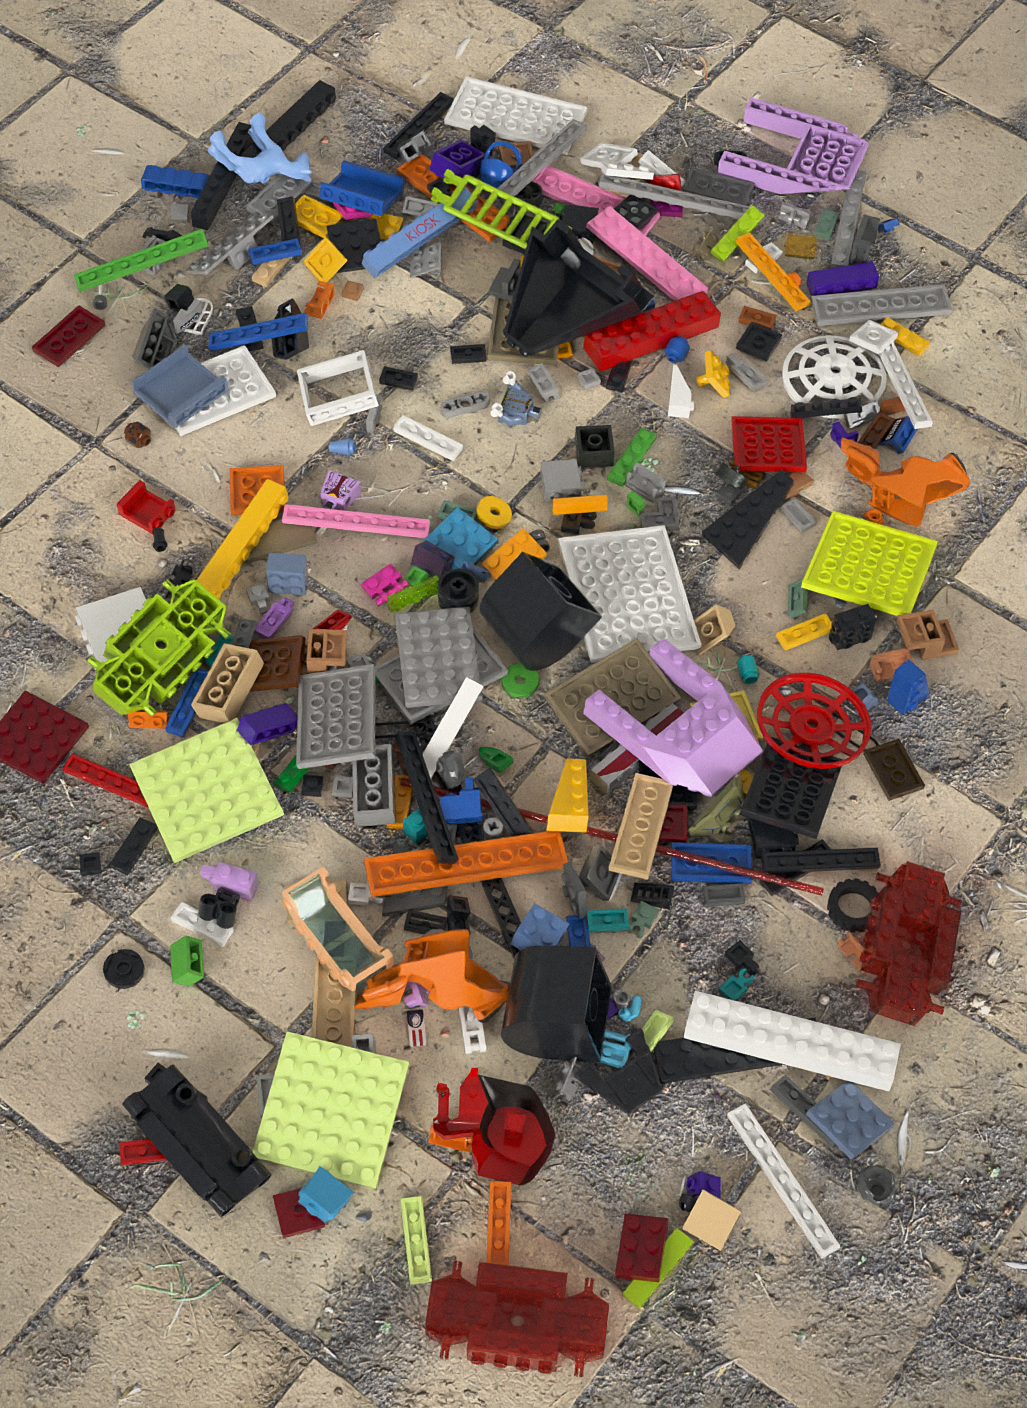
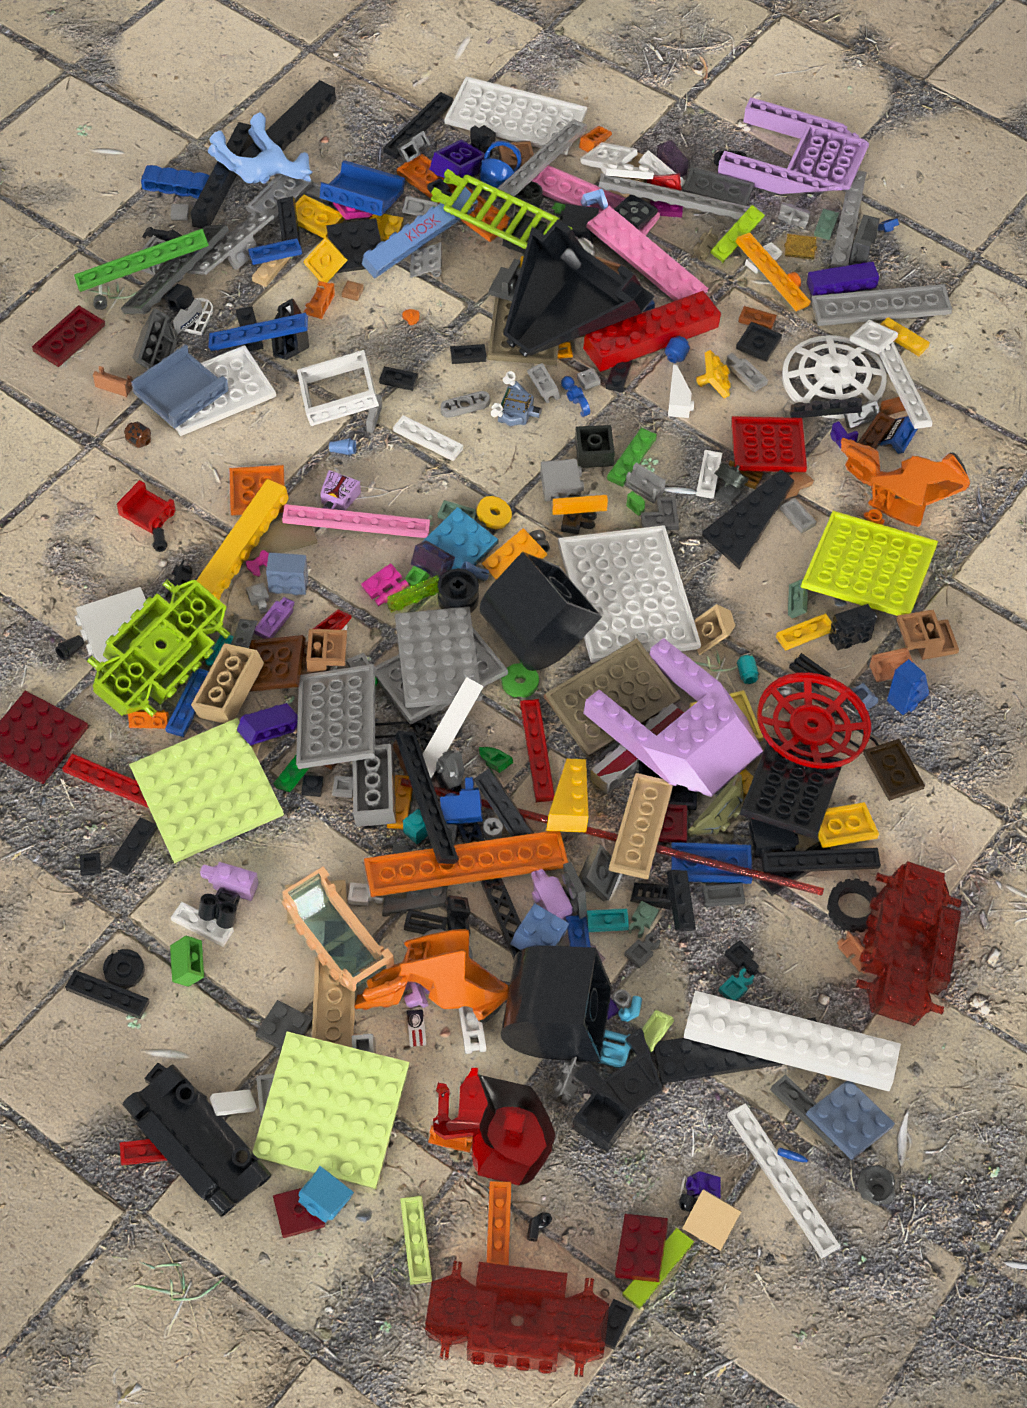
(69, 647): none -> black cone
(107, 994): none -> black plate
(112, 383): none -> nougat hinge
(171, 273): none -> dark grey plate
(232, 1102): none -> white tile
(253, 566): none -> dark pink piece
(280, 1020): none -> dark grey plate
(411, 316): none -> orange piece
(537, 750): none -> red tile
(538, 1223): none -> black arm
(550, 894): none -> lavender hinge
(575, 395): none -> blue piece
(592, 138): none -> orange slope
(595, 197): none -> light blue tile
(602, 1119): none -> black container
(617, 1321): none -> black plate
(641, 951): none -> dark grey plate
(673, 157): none -> clear purple brick
(681, 900): none -> black plate
(707, 478): none -> white plate
(791, 1155): none -> blue helmet
(810, 666): none -> black tile
(847, 825): none -> yellow plate

